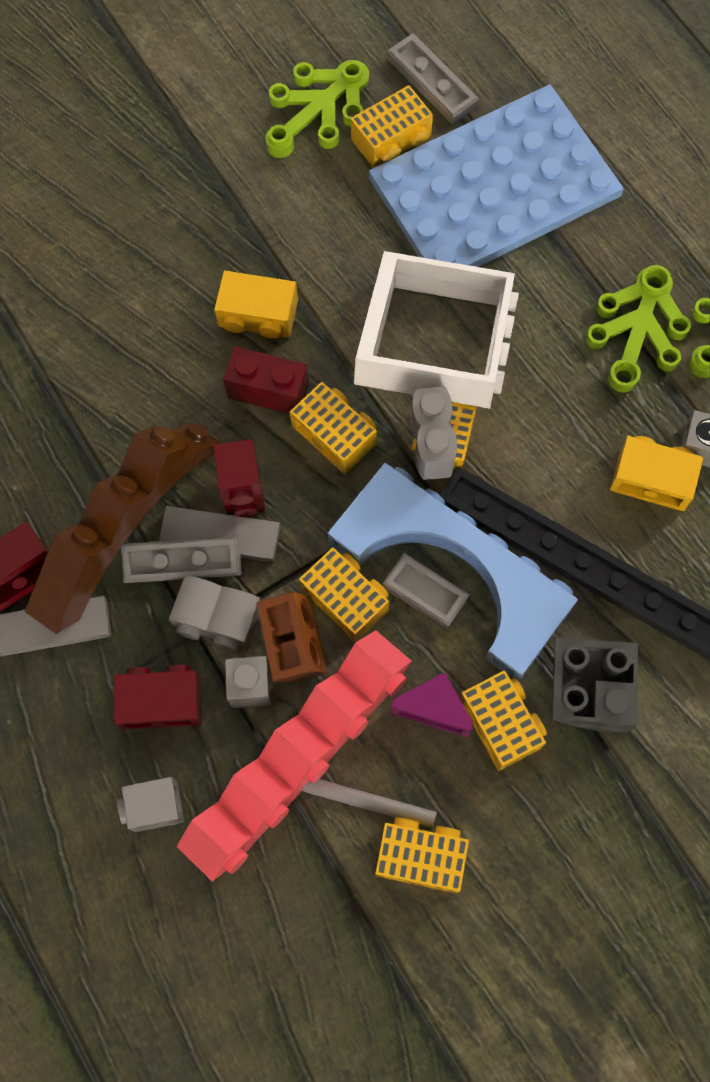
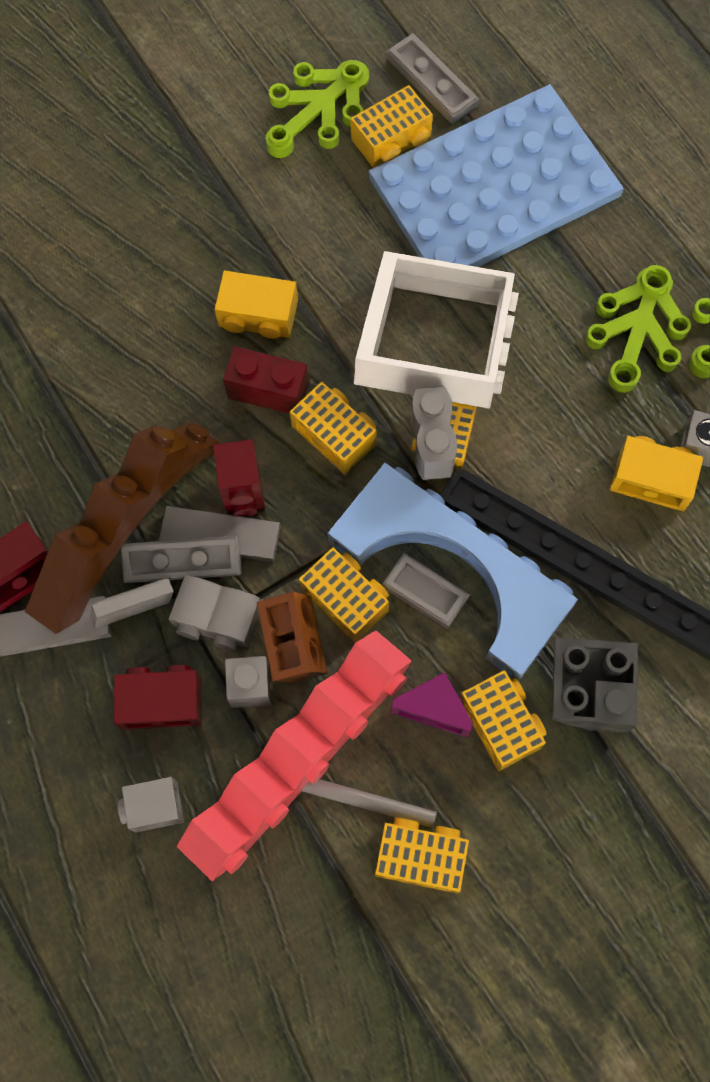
(131, 603): none -> light grey tile

